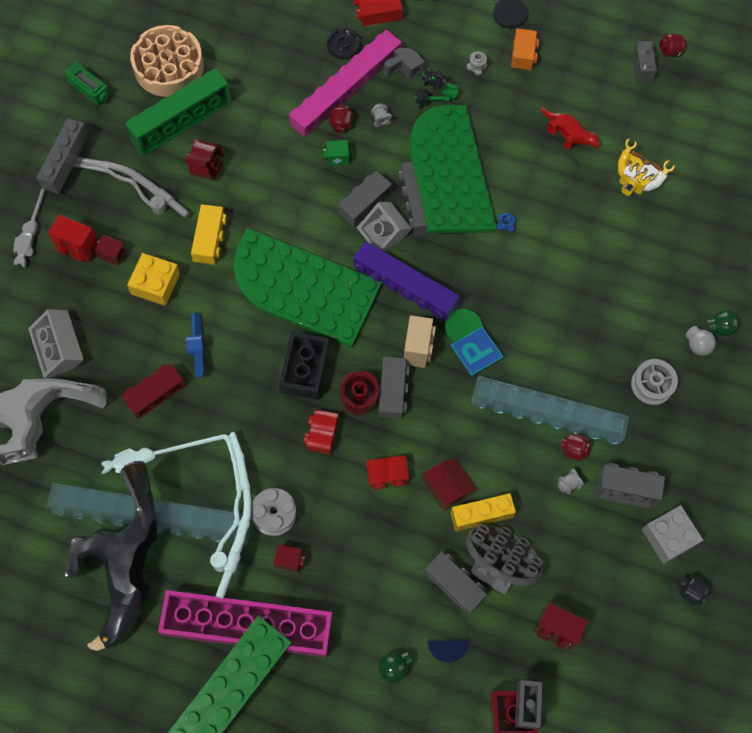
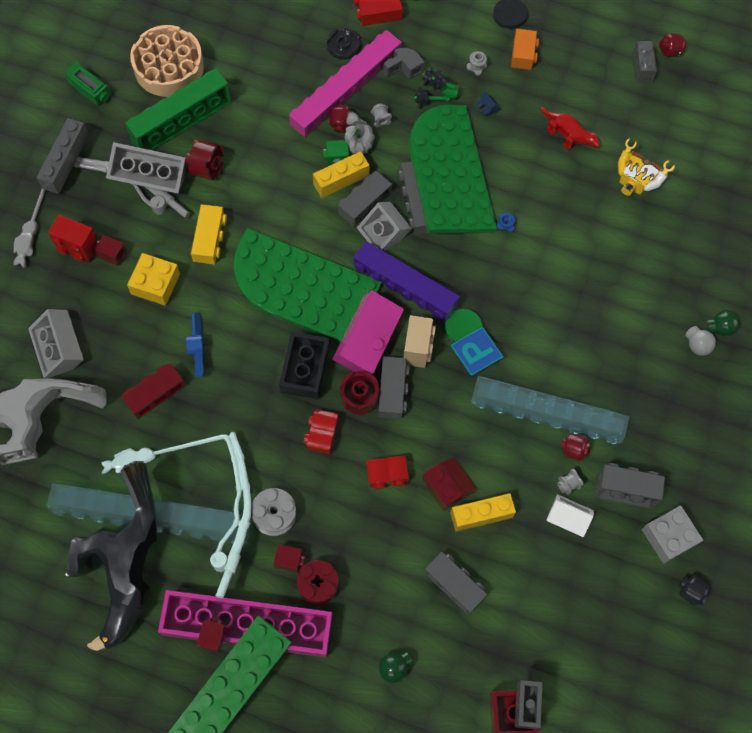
(146, 168): none -> light grey slope
(211, 635): none -> dark red brick
(308, 575): none -> dark red brick
(341, 174): none -> yellow brick
(366, 138): none -> light grey piece
(368, 333): none -> dark pink brick
(447, 650): clear blue tile -> none
(491, 105): none -> dark blue tile
(502, 559): dark grey bracket -> none
(559, 627): dark red brick -> none
(570, 515): none -> white brick
(654, 382): light grey wheel -> none

